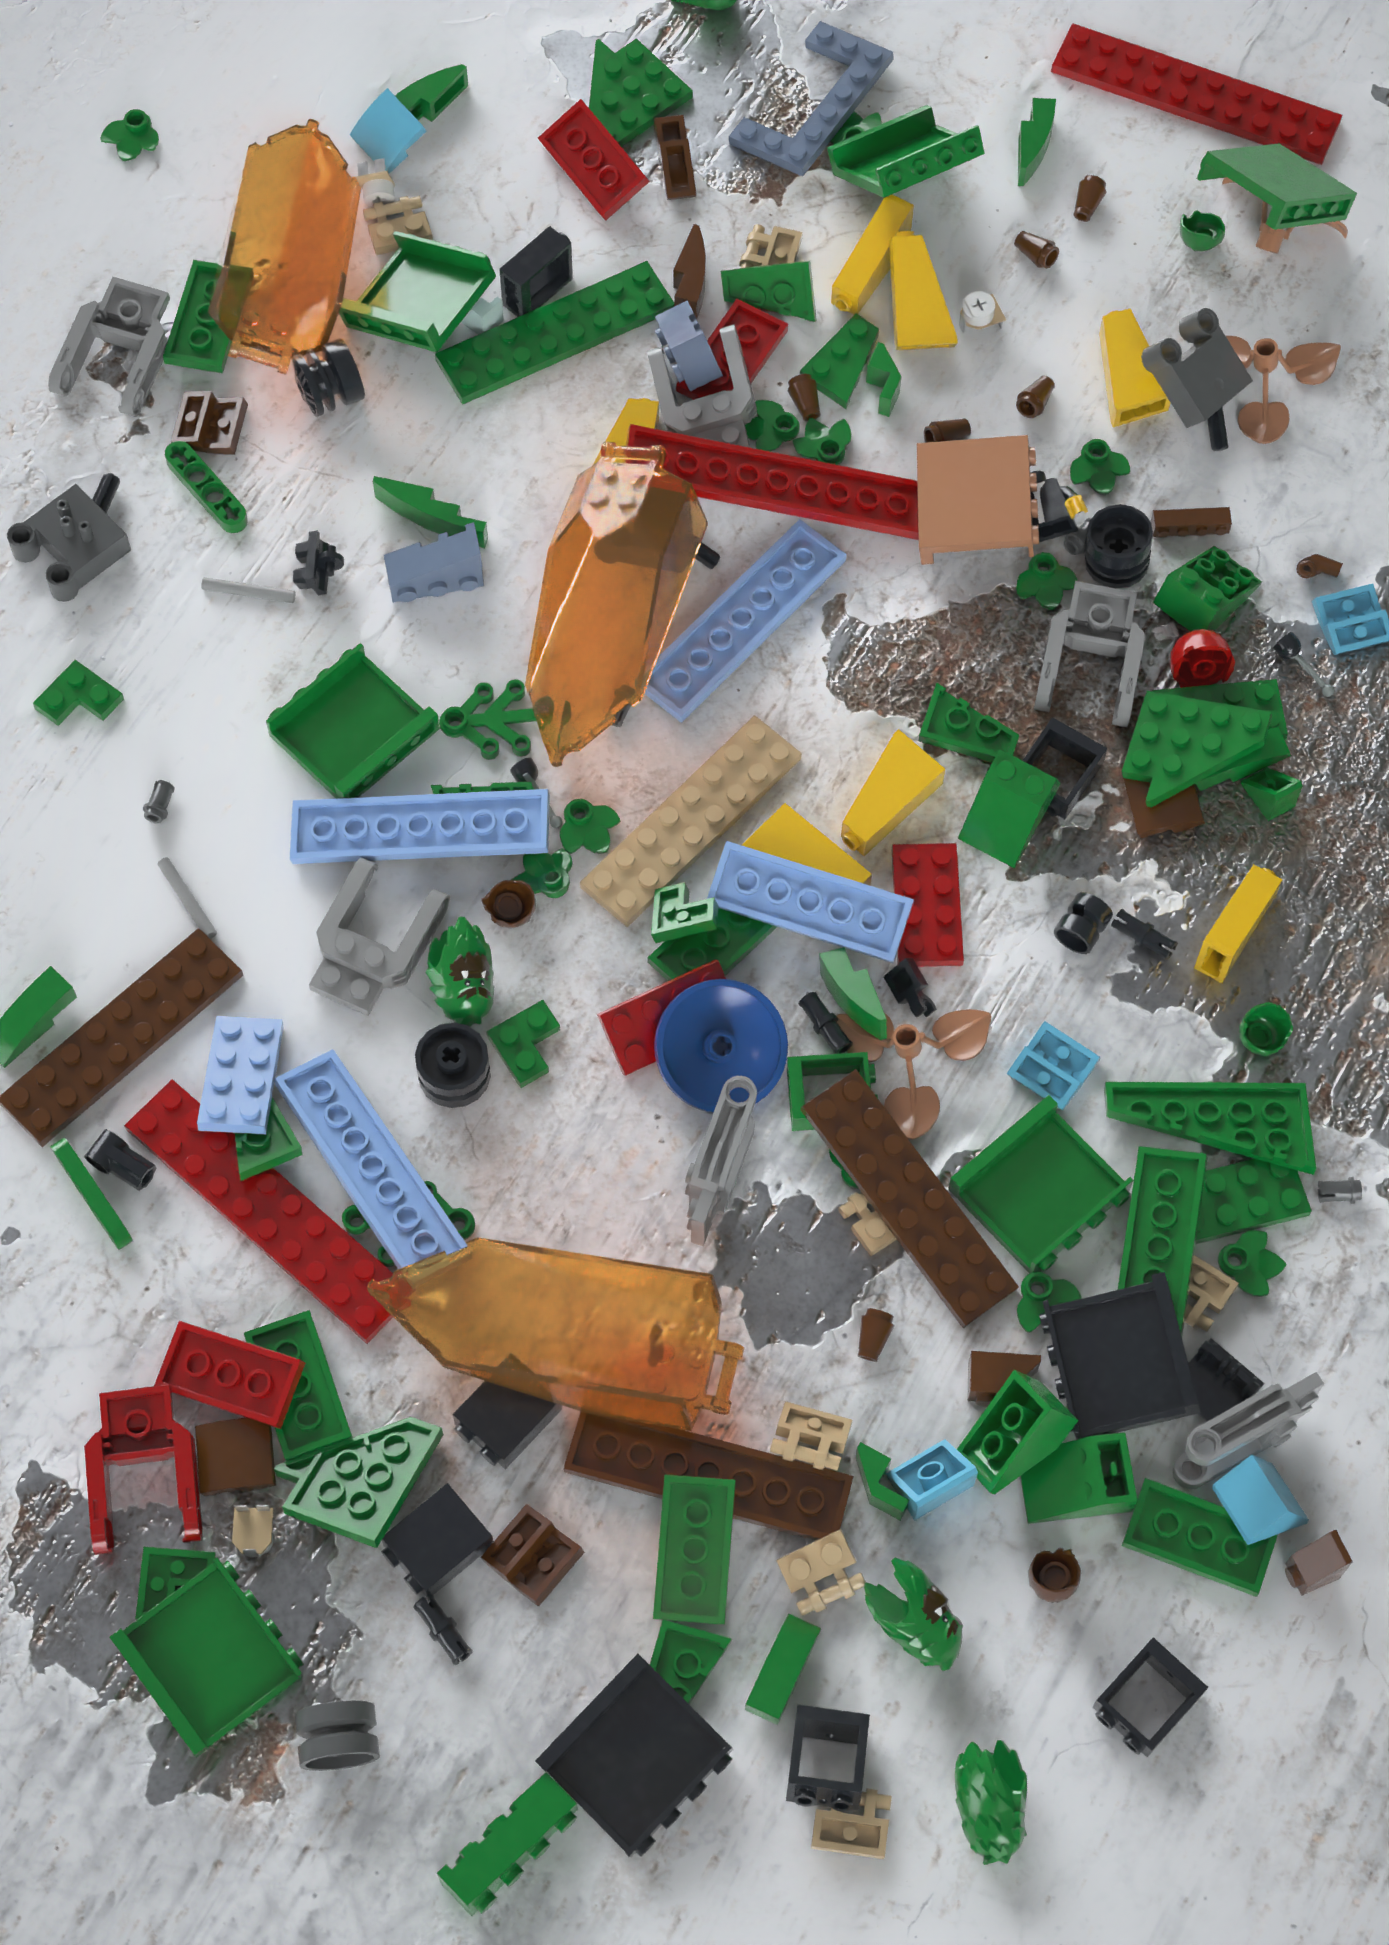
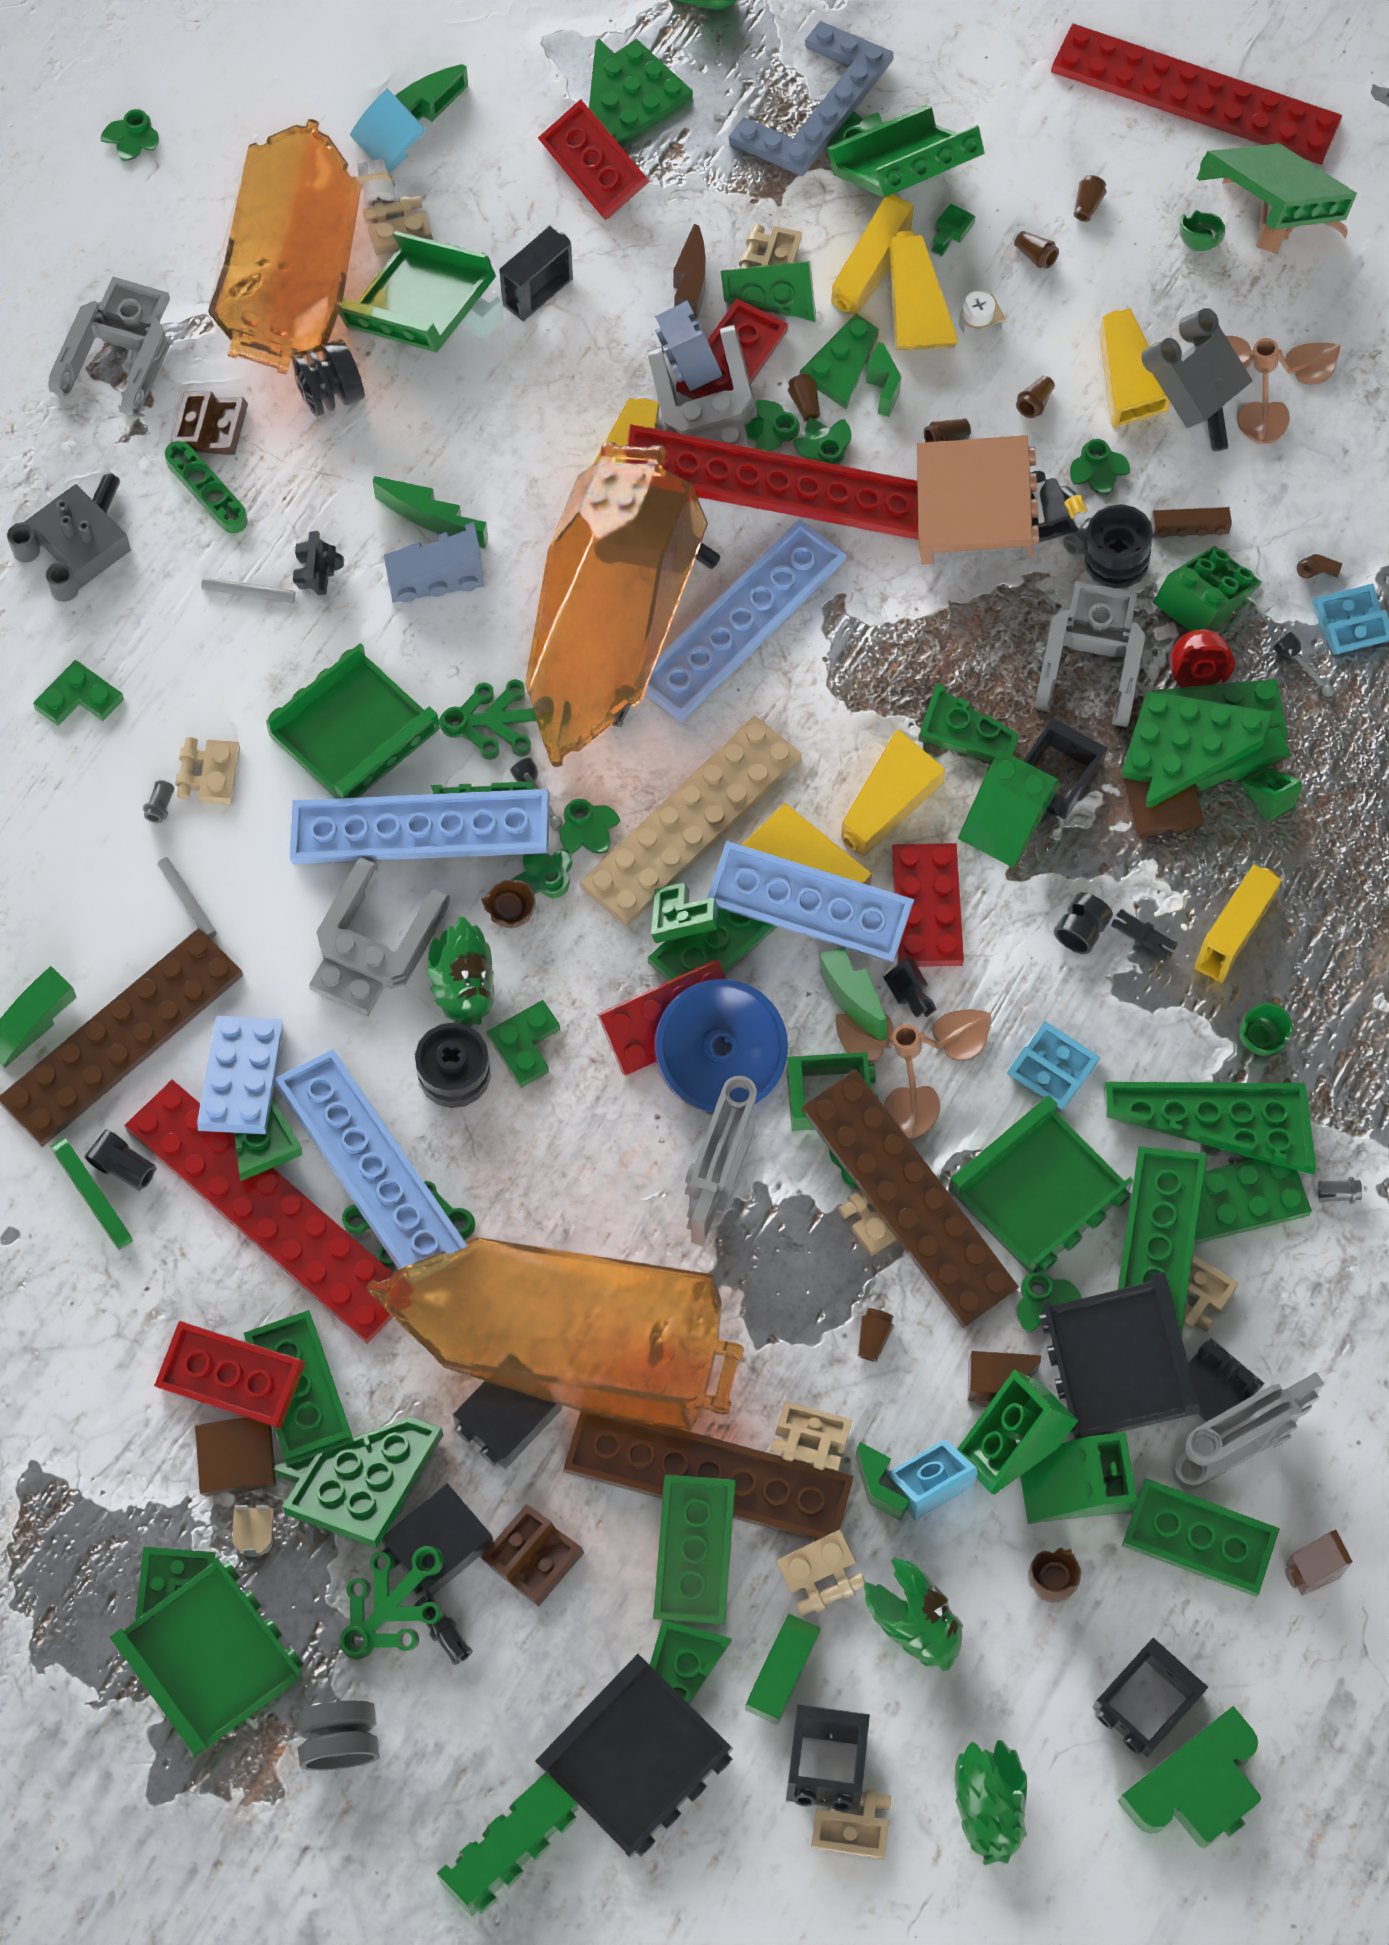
(139, 1430): red plate -> none
(195, 336): green plate -> none
(218, 770): none -> tan plate
(387, 1605): none -> green plant
(554, 332): green plate -> none
(674, 157): reddish brown slope -> none
(825, 1023): black pin -> none
(951, 225): none -> green plate
(1034, 137): green slope -> none
(1045, 585): green plate -> none
(1199, 1784): none -> green brick
(1255, 1265): green plate -> none
(1258, 1500): medium azure slope -> none

